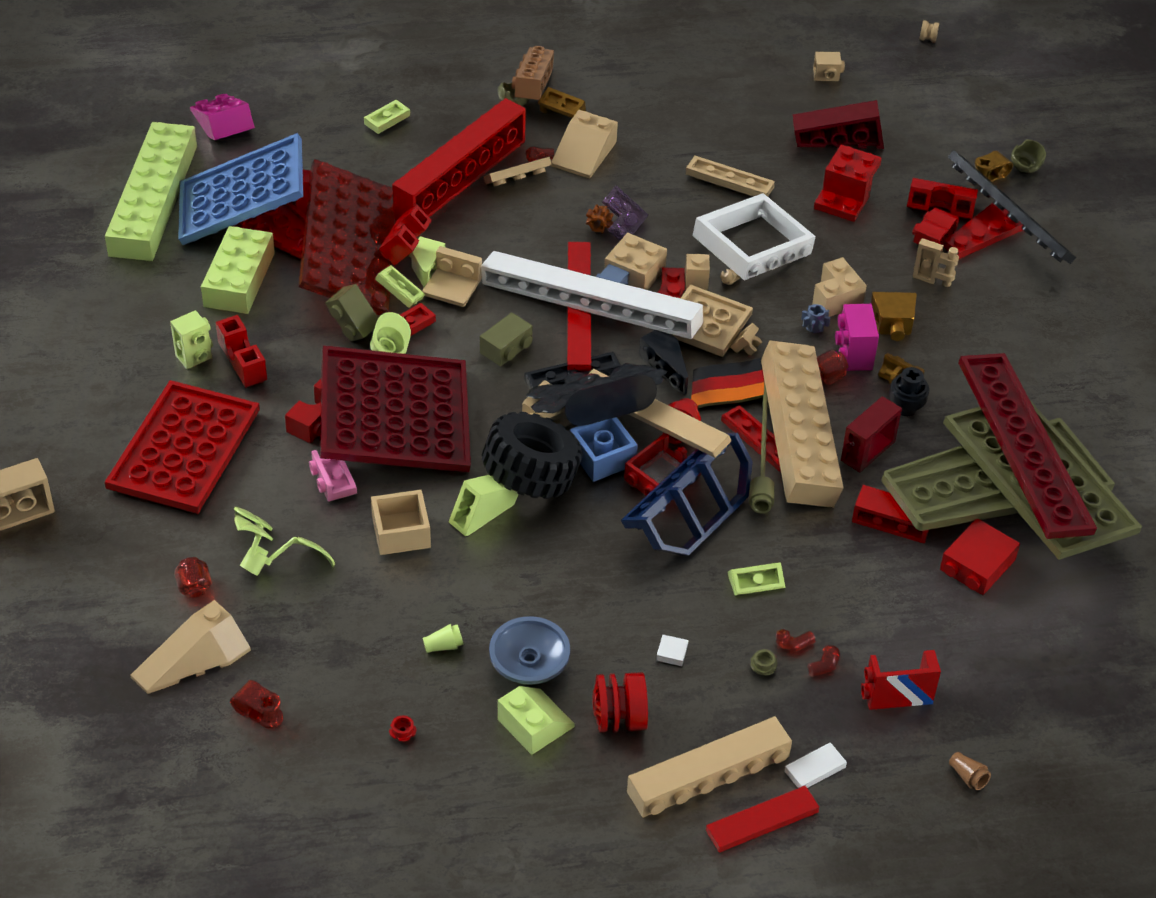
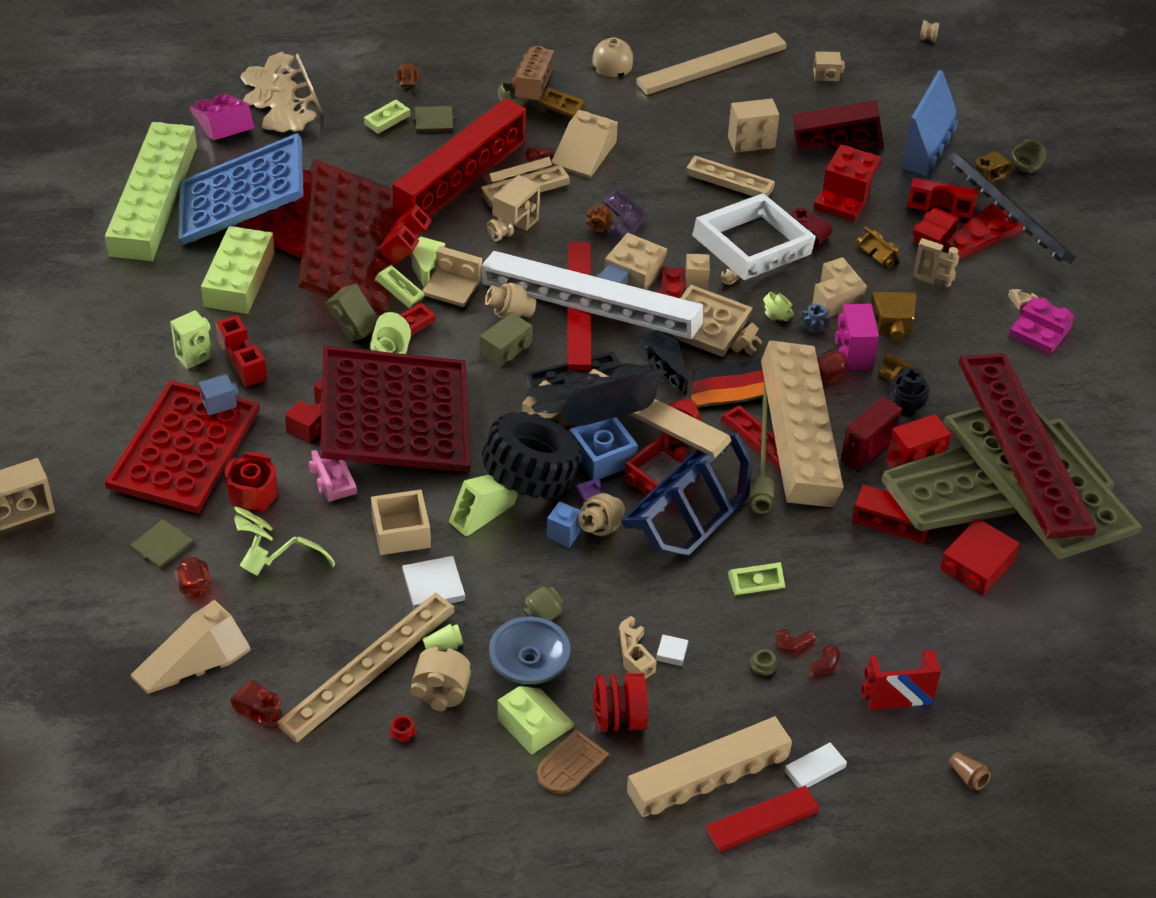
(161, 544): none -> olive piece
(218, 394): none -> sand blue brick
(251, 481): none -> red brick
(278, 91): none -> tan plant
(365, 667): none -> tan tile
(407, 75): none -> dark orange gear
(433, 576): none -> white tile
(434, 119): none -> olive piece
(441, 678): none -> tan brick
(499, 228): none -> tan wheel
(510, 299): none -> tan piece
(518, 202): none -> tan brick
(544, 603): none -> olive head
(548, 179): none -> tan plate
(563, 524): none -> medium blue brick
(570, 763): none -> medium nougat window
(588, 489): none -> medium lavender tile
(601, 514): none -> tan piece
(612, 57): none -> tan cylinder
(630, 649): none -> tan piece
(710, 63): none -> tan tile
(753, 125): none -> tan brick
(778, 307): none -> yellowish green plate
(813, 223): none -> dark red piece
(885, 252): none -> pearl gold hinge
(917, 441): none -> red brick
(930, 127): none -> medium blue slope
(1020, 298): none -> tan tile
(1042, 325): none -> dark pink plate

